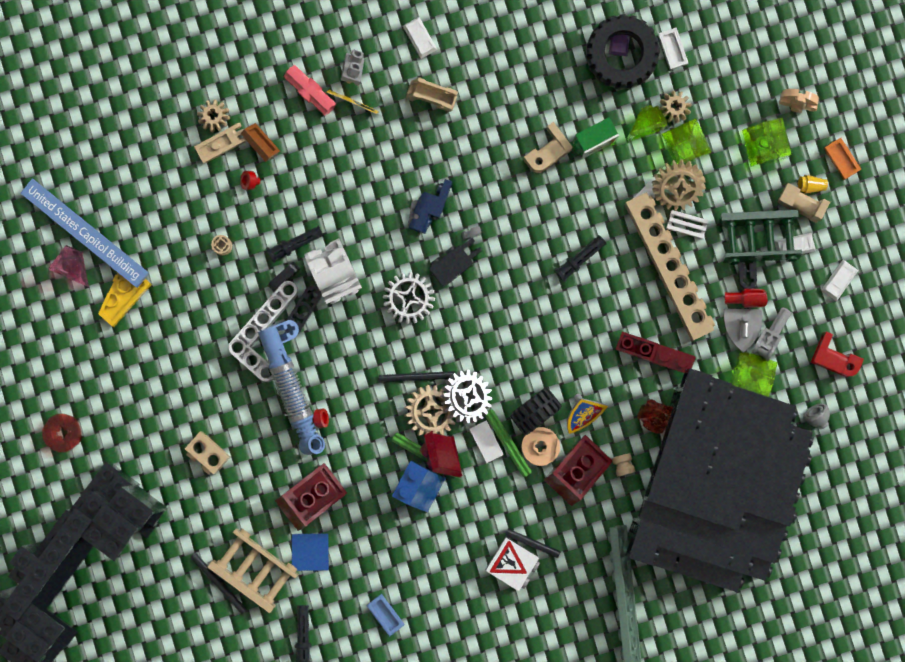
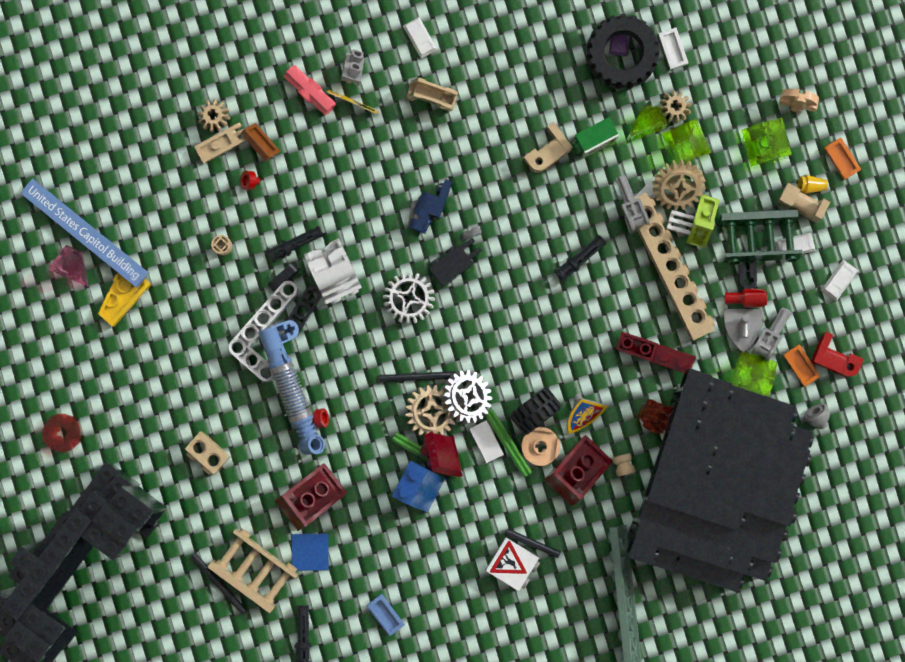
(632, 207): none -> light grey connector
(703, 221): none -> lime bracket
(801, 365): none -> orange tile

